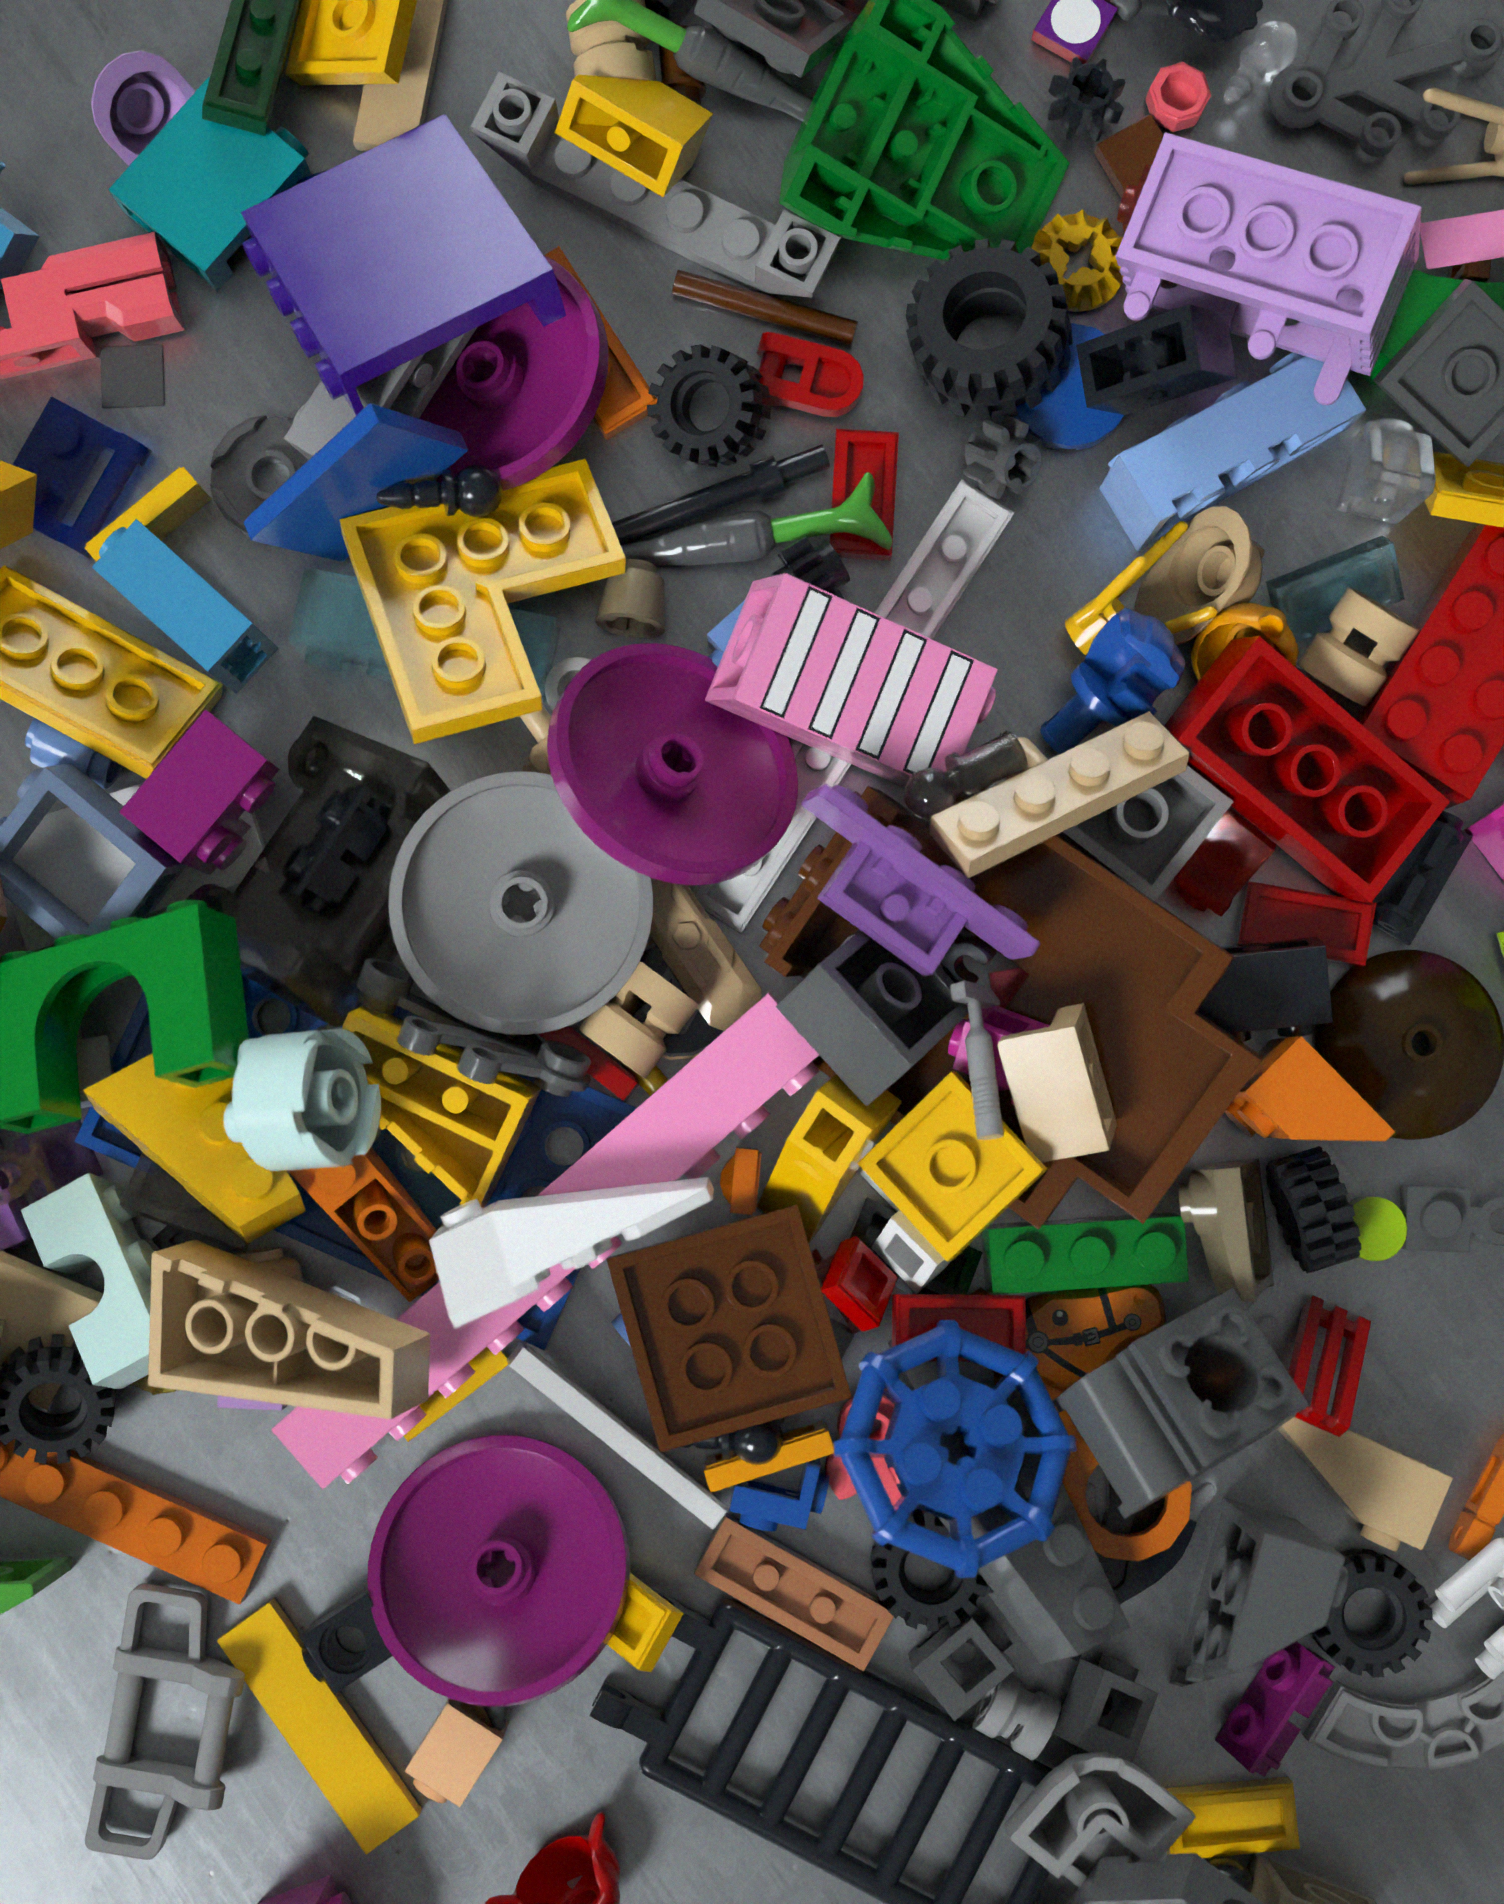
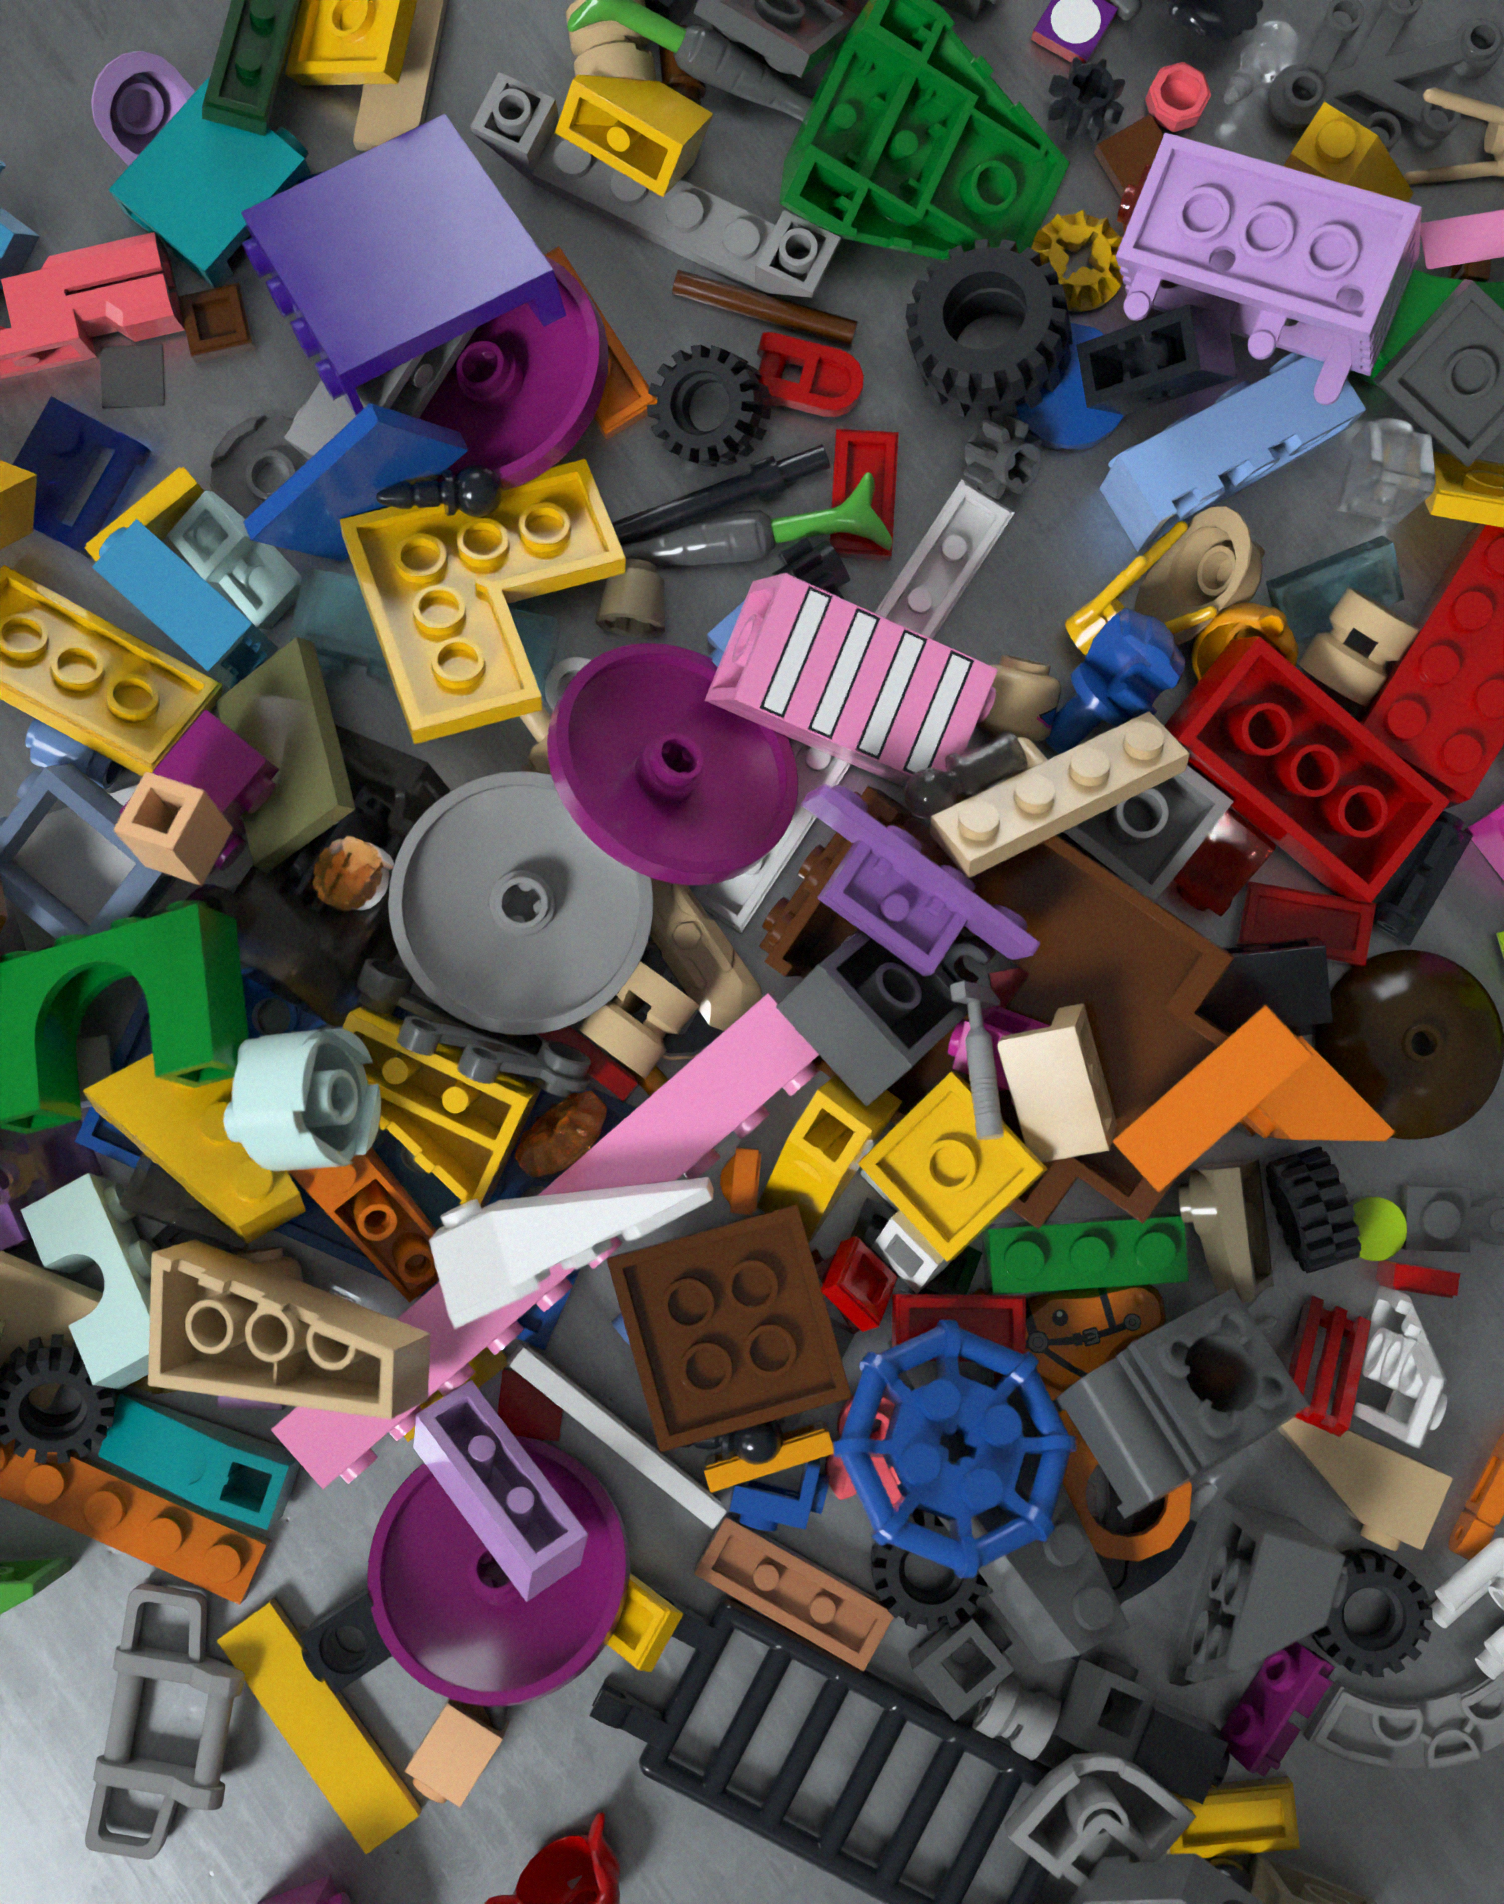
(173, 828): none -> light nougat brick
(201, 1461): none -> teal slope
(217, 322): none -> reddish brown tile
(222, 552): none -> light aqua slope
(290, 722): none -> olive tile
(352, 874): none -> clear orange piece
(499, 1490): none -> lavender brick
(527, 1409): none -> red tile
(561, 1134): none -> clear orange gear
(1023, 700): none -> tan head
(1182, 1752): none -> black brick
(1212, 1098): none -> orange tile
(1347, 154): none -> yellow slope
(1400, 1373): none -> white wedge
(1418, 1278): none -> red tile

